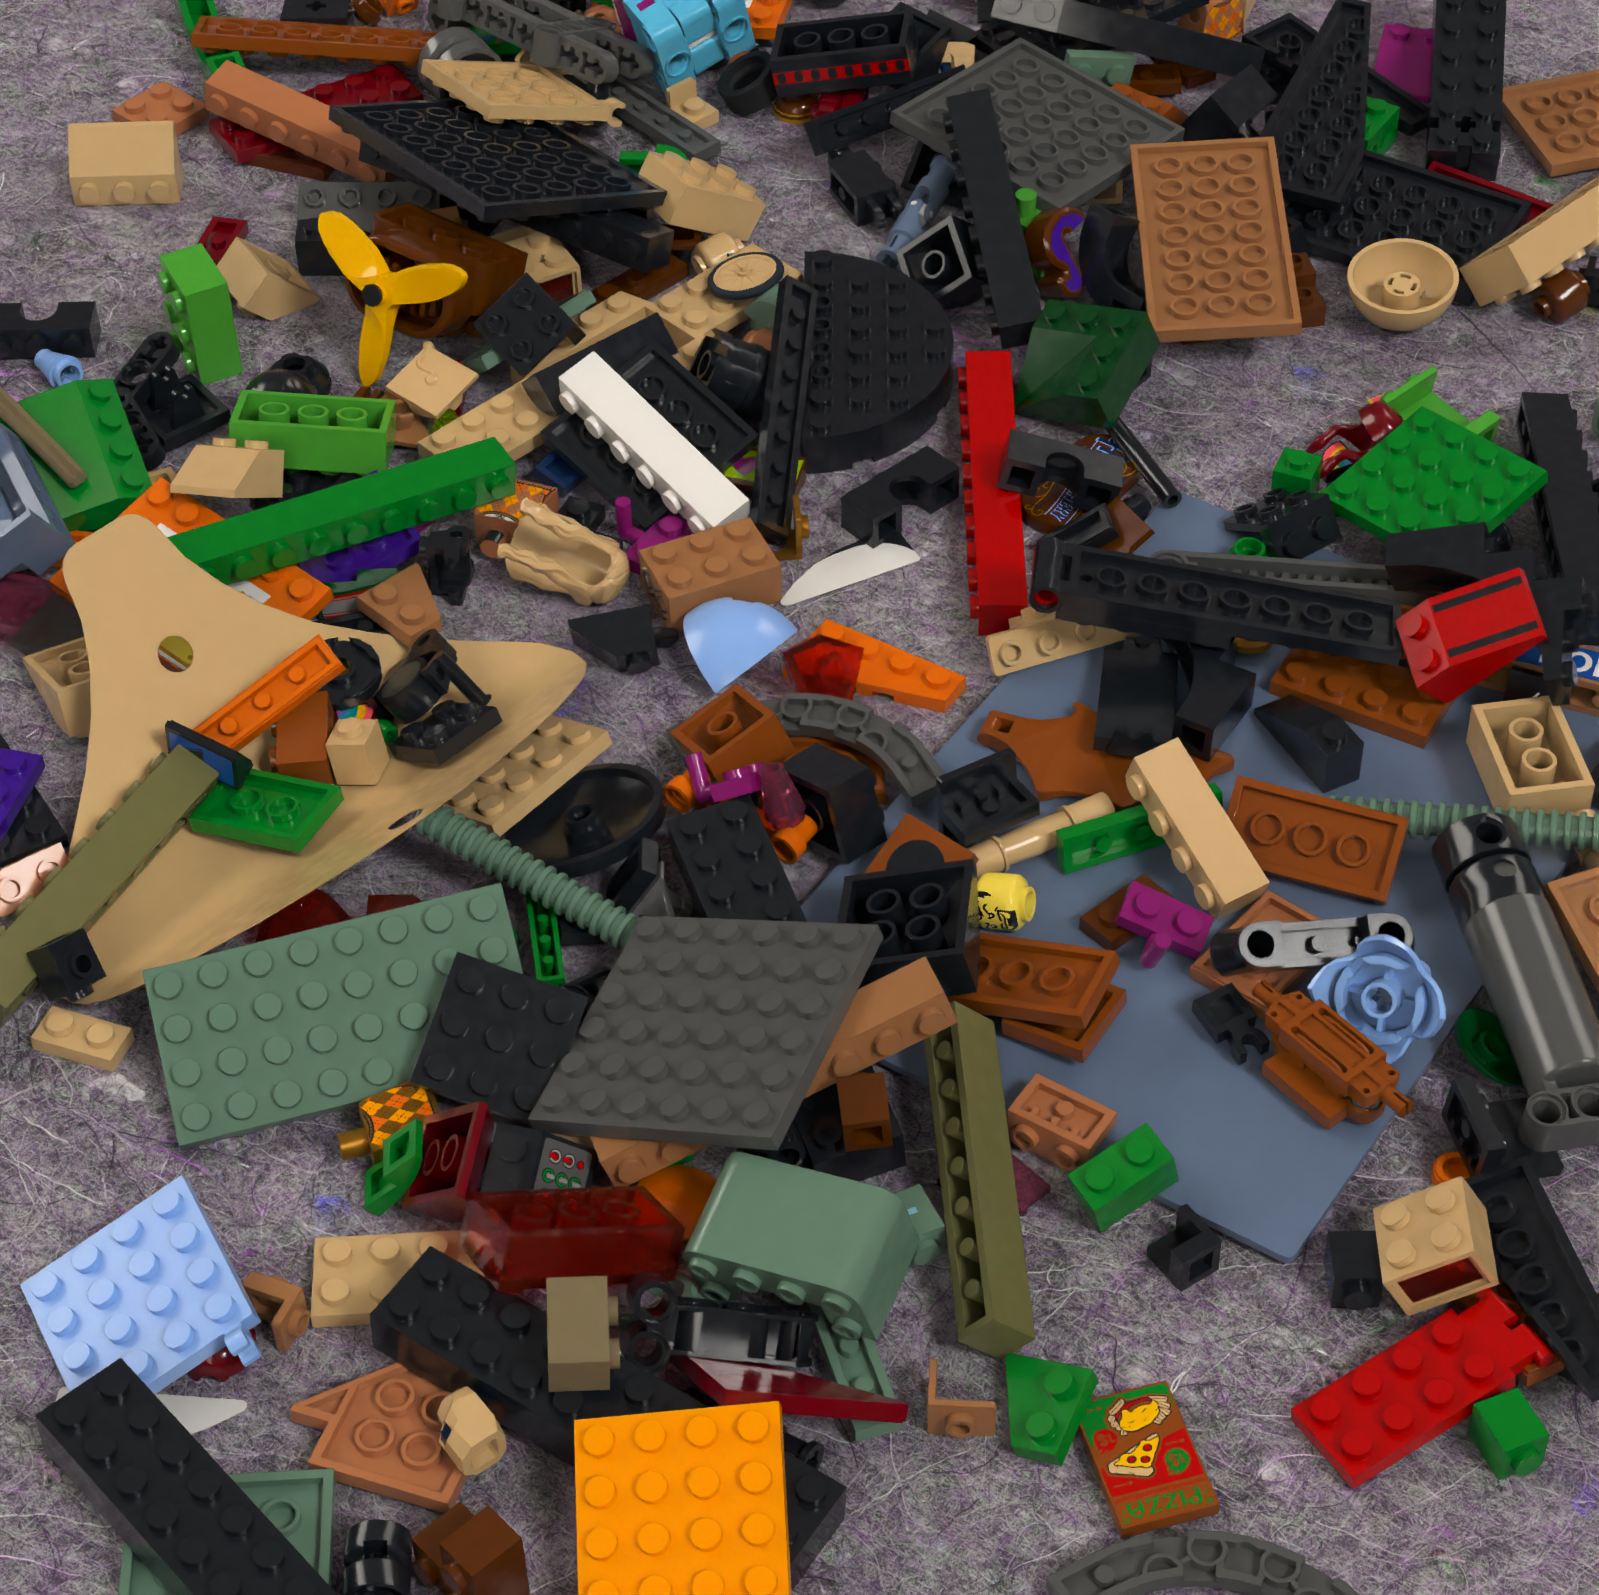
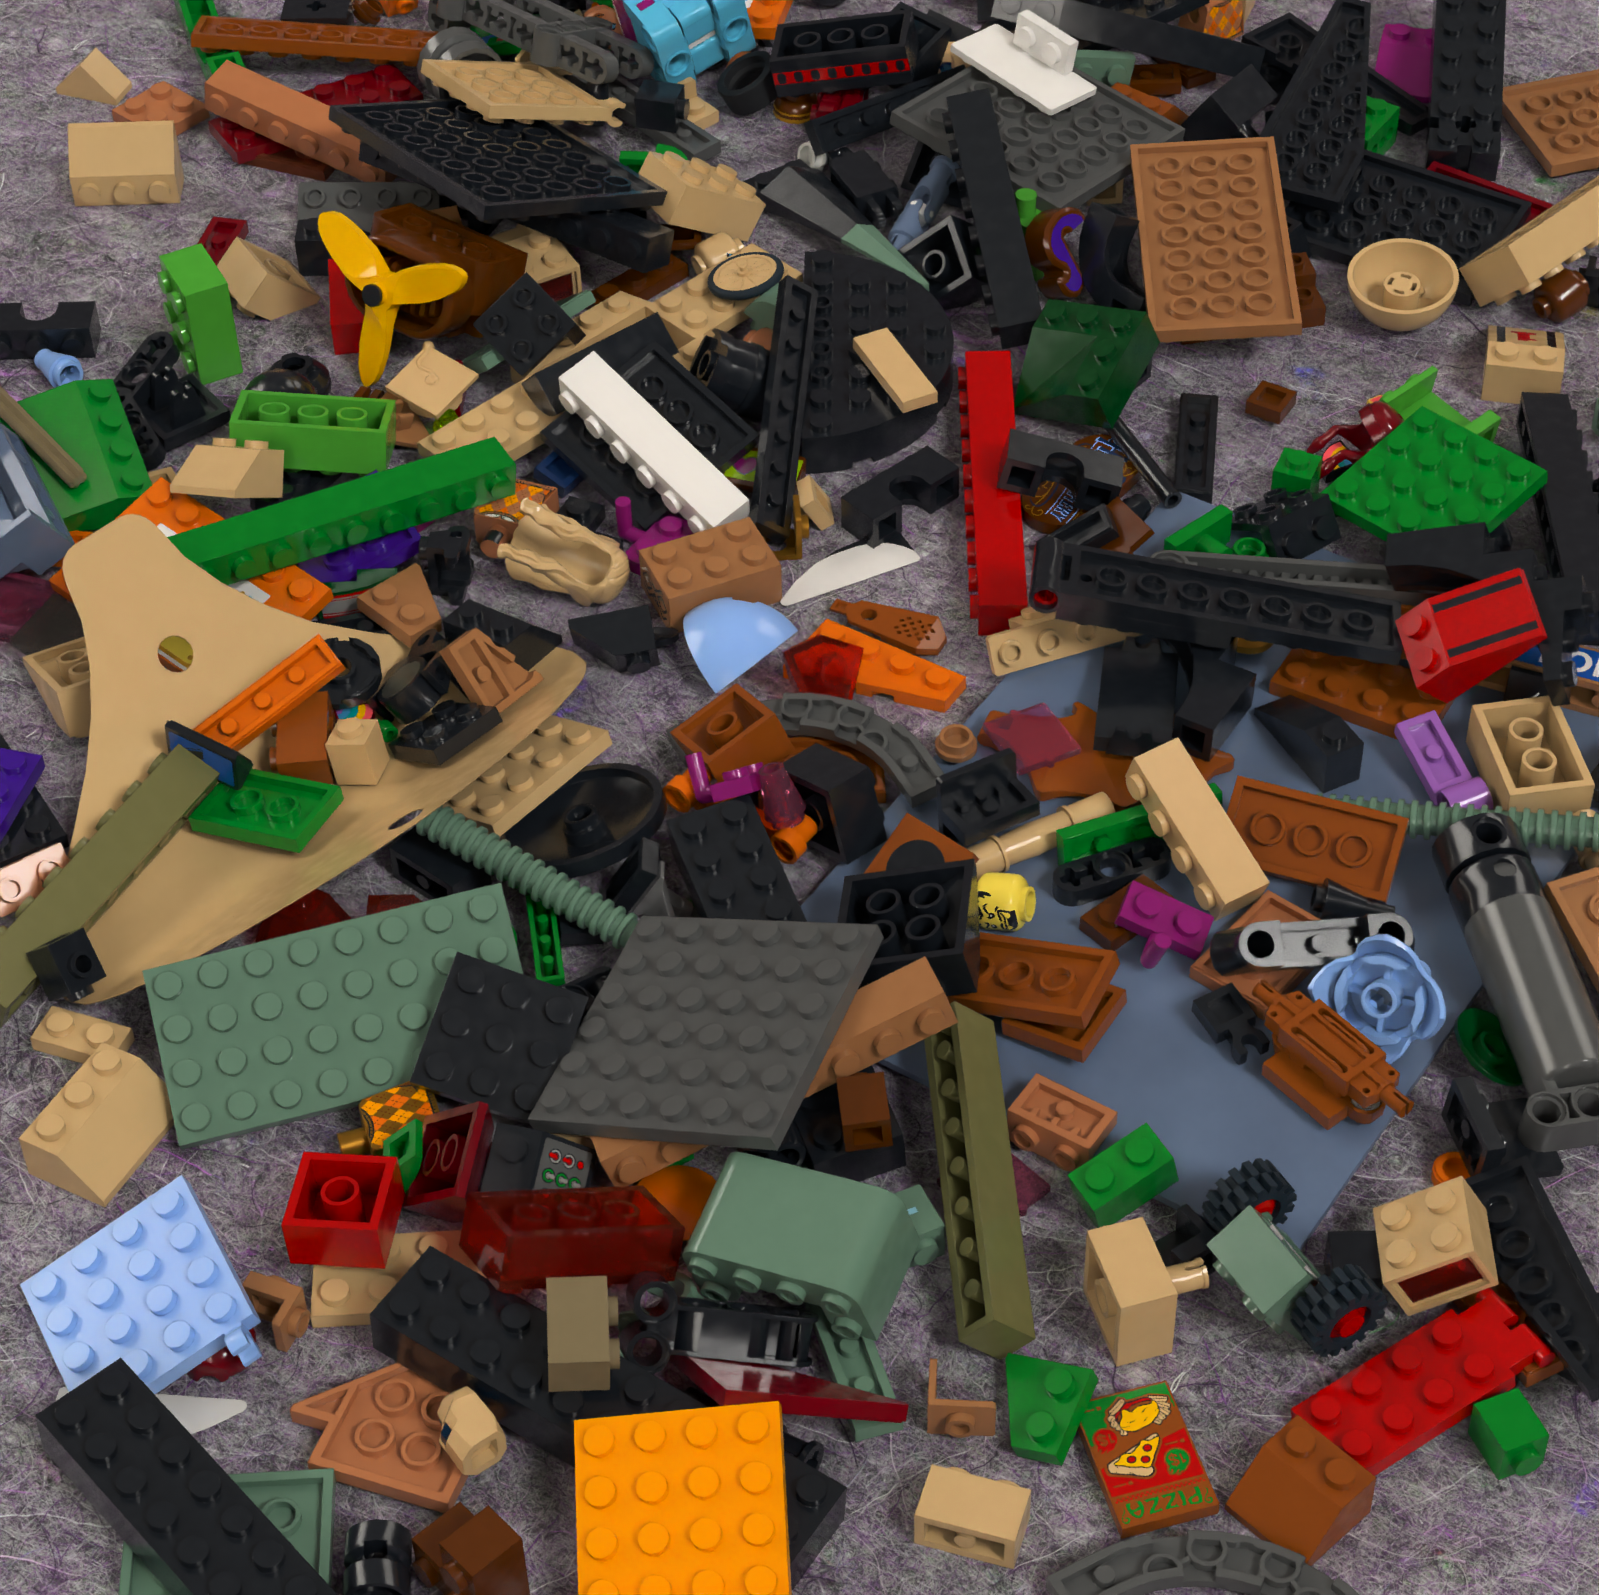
(95, 80): none -> tan slope
(99, 1126): none -> tan slope
(343, 1210): none -> red brick
(345, 318): none -> red slope
(432, 869): none -> black brick
(487, 671): none -> medium nougat wing
(520, 637): none -> black slope
(661, 106): none -> black brick
(807, 155): none -> white plate
(815, 202): none -> black plate
(815, 503): none -> tan plate
(895, 370): none -> tan tile
(899, 627): none -> dark orange piece
(956, 744): none -> medium nougat plate
(972, 1516): none -> tan brick
(1030, 63): none -> white bracket
(1034, 737): none -> clear pink piece
(1134, 1290): none -> tan brick
(1145, 856): none -> black beam
(1196, 445): none -> black tile
(1205, 534): none -> green tile
(1270, 402): none -> reddish brown plate
(1275, 1273): none -> brick
(1302, 1492): none -> dark orange slope
(1340, 902): none -> black cone
(1439, 763): none -> medium lavender plate
(1521, 362): none -> tan slope

